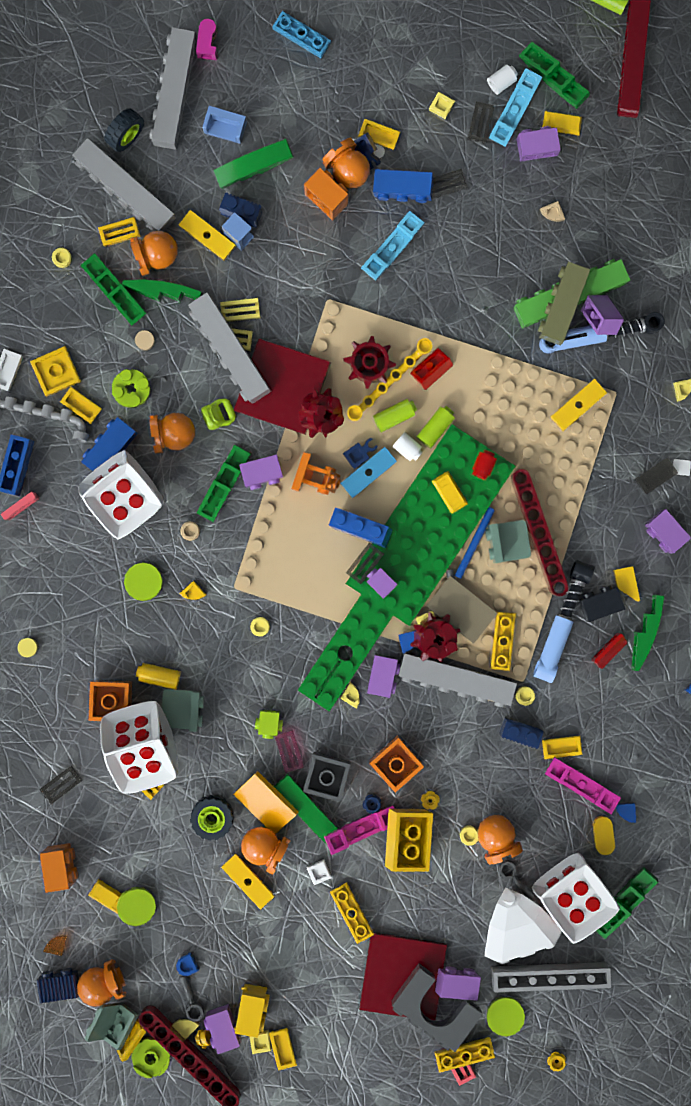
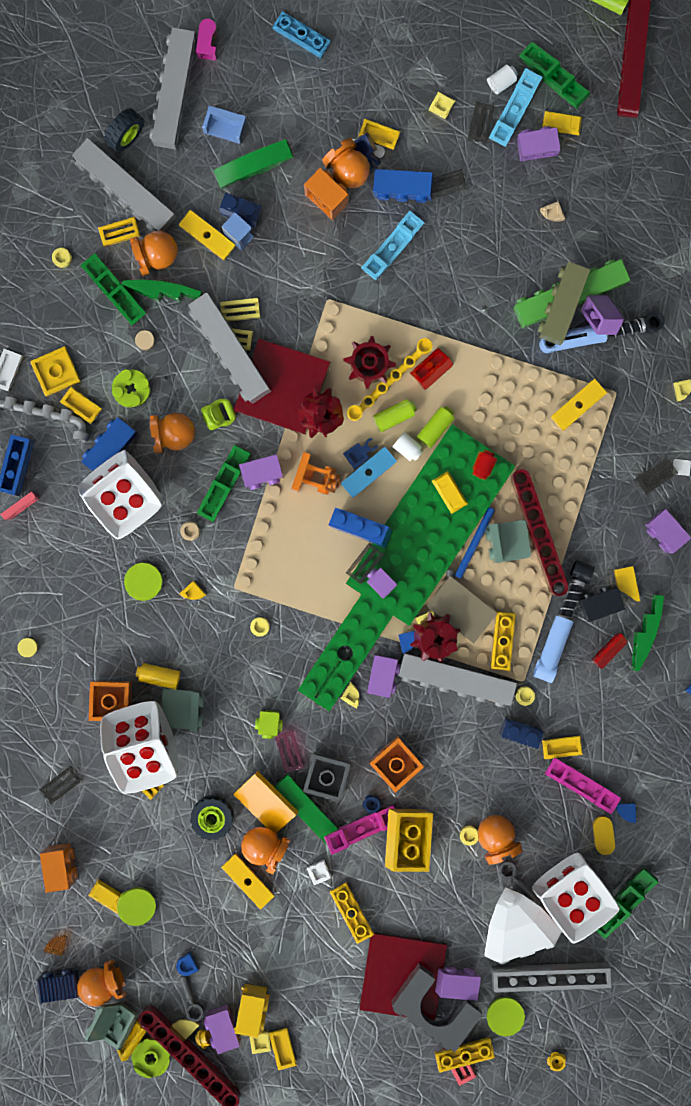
(430, 805): yellow plate -> none

